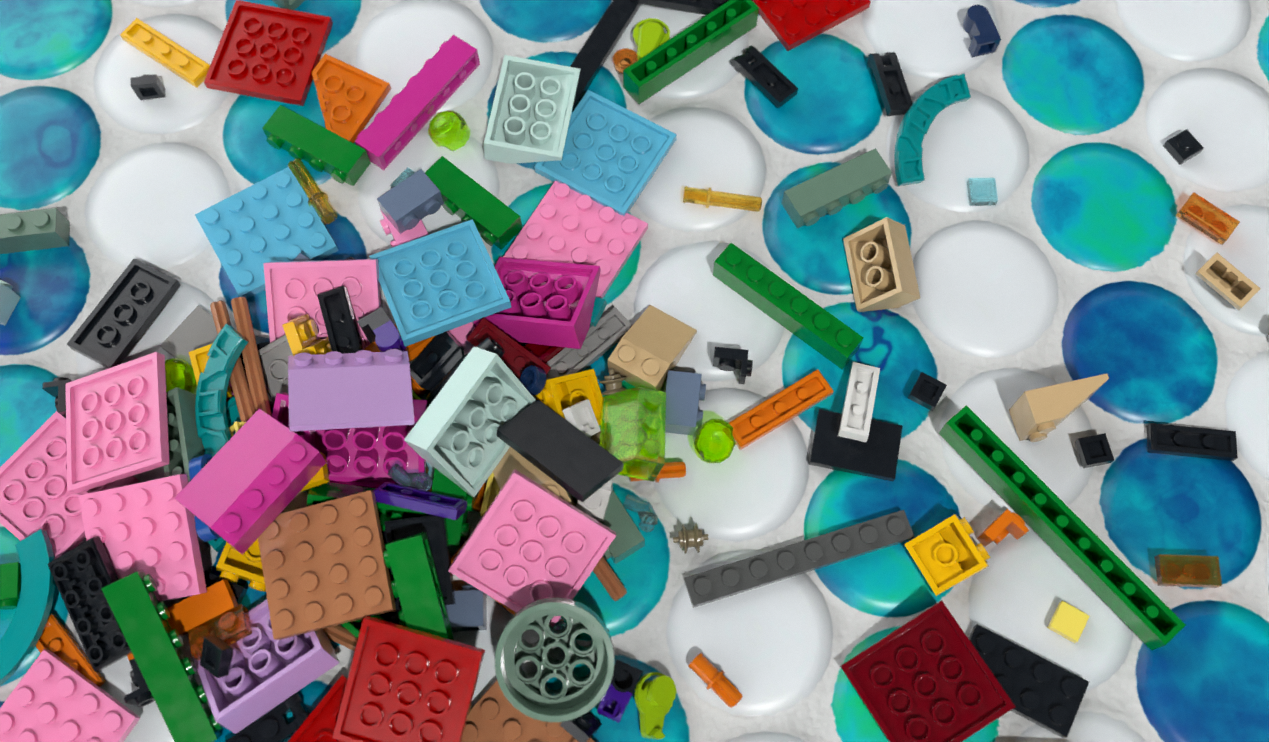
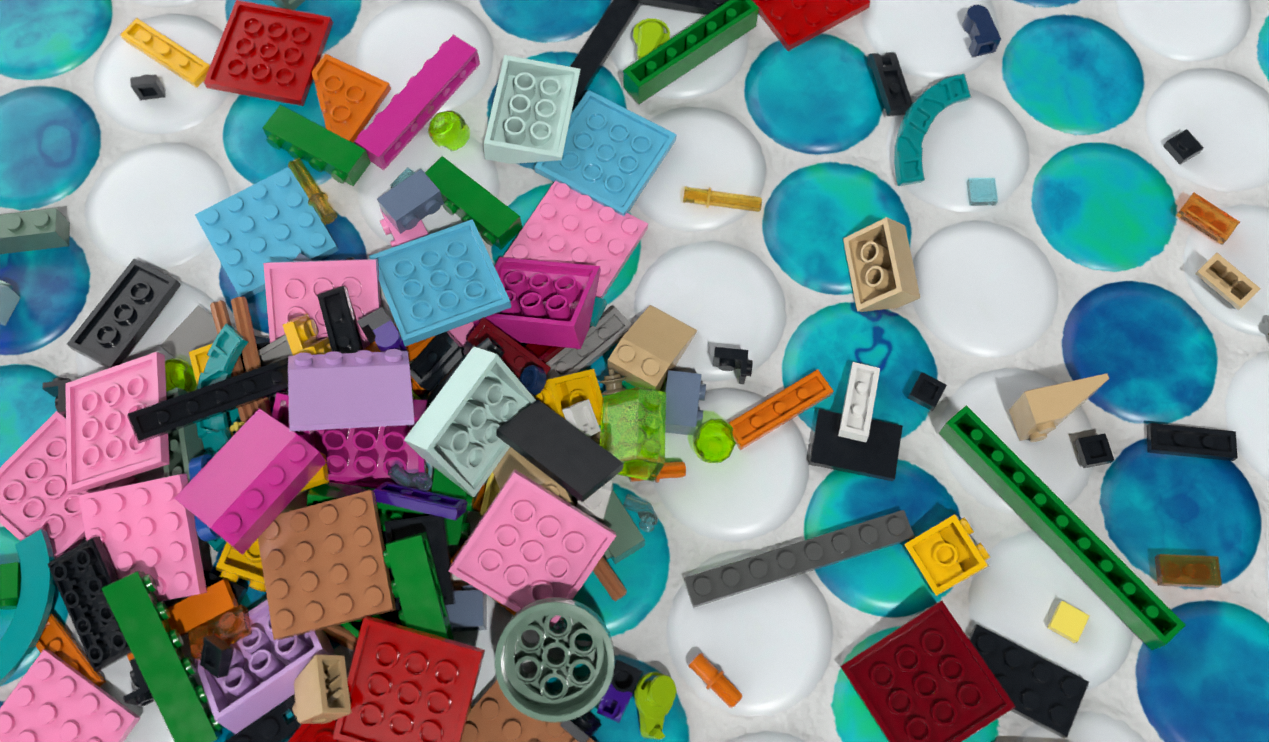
(209, 401): none -> black plate
(322, 690): none -> tan torso
(624, 58): clear orange tile -> none
(690, 538): dark tan wheel -> none
(765, 76): black plate -> none
(787, 306): green brick -> none
(836, 188): sand green brick -> none
(1001, 526): orange bracket -> none

